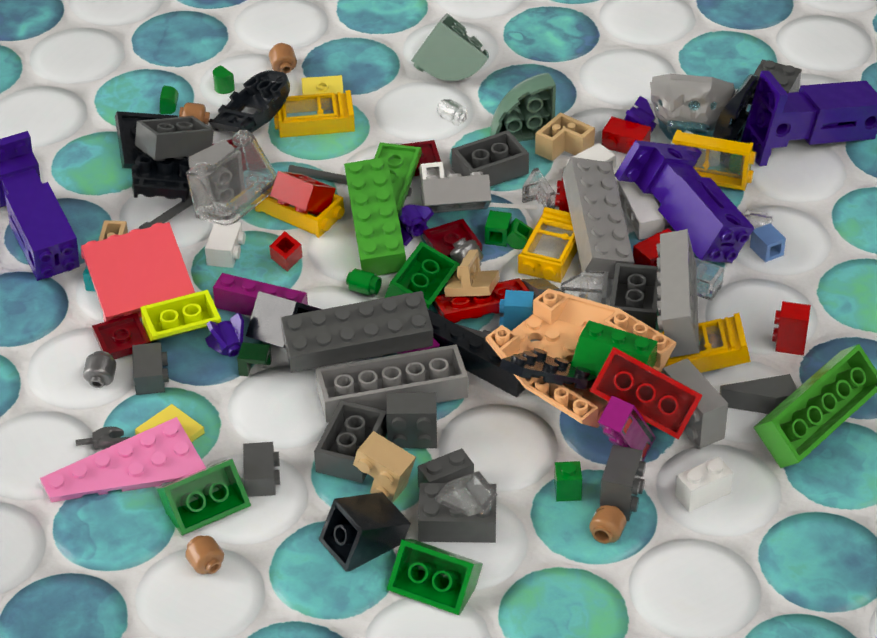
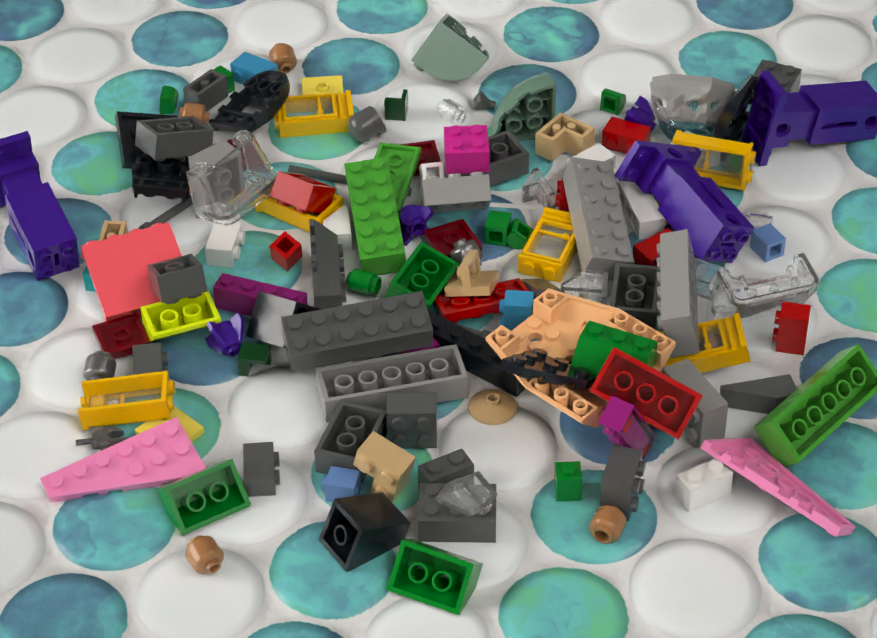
(126, 399): none -> yellow door
(177, 279): none -> dark grey brick
(207, 89): none -> dark grey brick
(249, 65): none -> dark azure brick
(326, 267): none -> dark grey wedge
(340, 225): none -> white slope
(341, 483): none -> medium blue brick
(365, 124): none -> dark grey helmet
(396, 108): none -> dark green panel
(466, 149): none -> dark pink brick
(481, 101): none -> dark grey rock
(492, 407): none -> tan dish
(612, 101): none -> green brick
(763, 296): none -> clear windscreen
(772, 477): none -> bright pink wing

